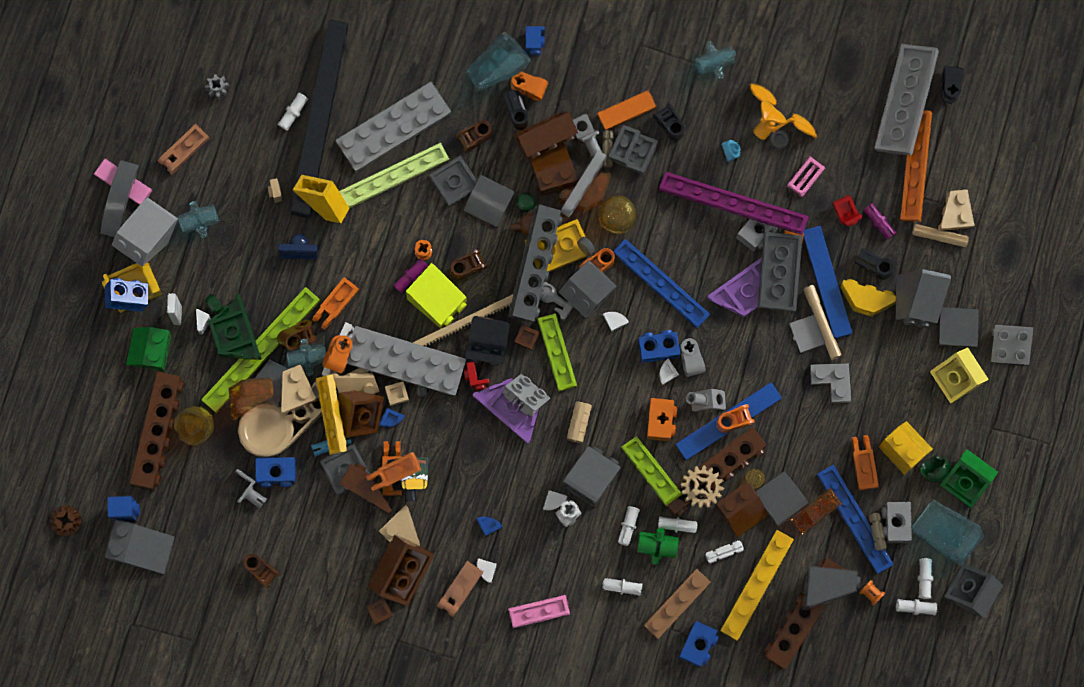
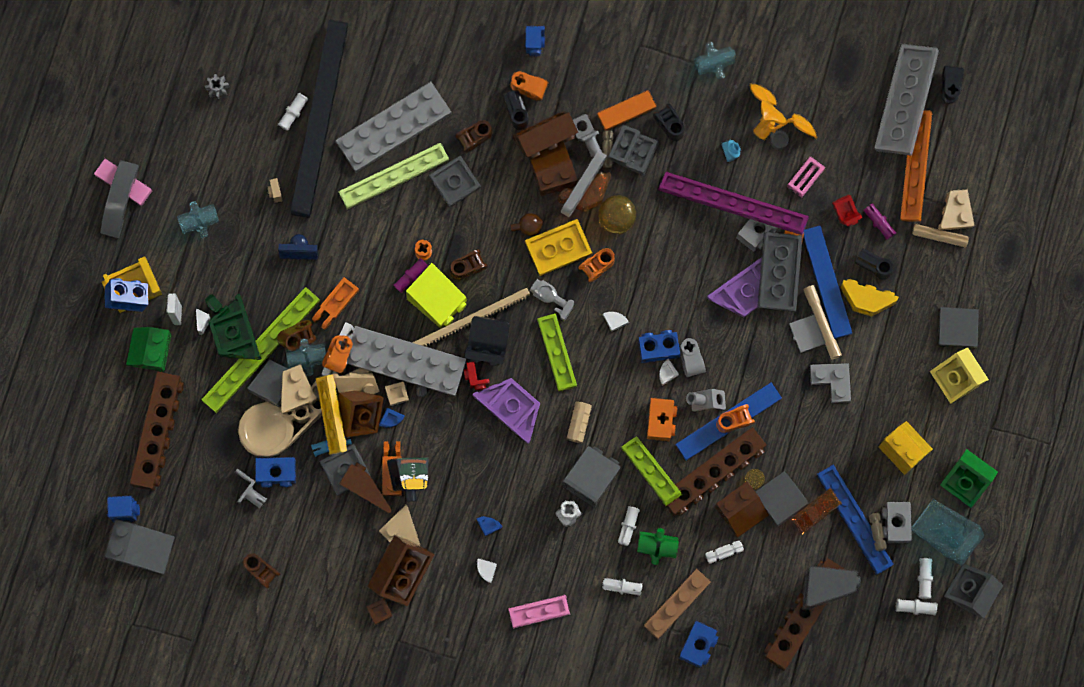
(70, 528): reddish brown gear -> none
(145, 232): light grey slope -> none
(183, 148): nougat plate -> none
(194, 425): clear yellow cylinder -> none
(248, 394): clear orange slope -> none
(322, 197): yellow slope -> none
(395, 471): orange hinge -> none
(460, 588): nougat plate -> none
(489, 201): dark grey slope -> none
(498, 62): clear light blue slope -> none
(518, 309): dark grey brick -> none
(525, 202): dark green tile -> none
(526, 337): reddish brown plate -> none
(527, 393): light grey hinge -> none
(554, 500): white tile -> none
(586, 246): dark grey tile -> none
(587, 289): dark grey slope -> none
(661, 283): blue tile -> none
(677, 524): white axle -> none
(707, 494): tan gear -> none
(757, 585): yellow plate -> none
(864, 465): orange hinge -> none
(874, 599): orange bush -> none
(920, 297): dark grey slope -> none
(935, 469): dark green hair -> none
(1011, 344): light grey hinge -> none

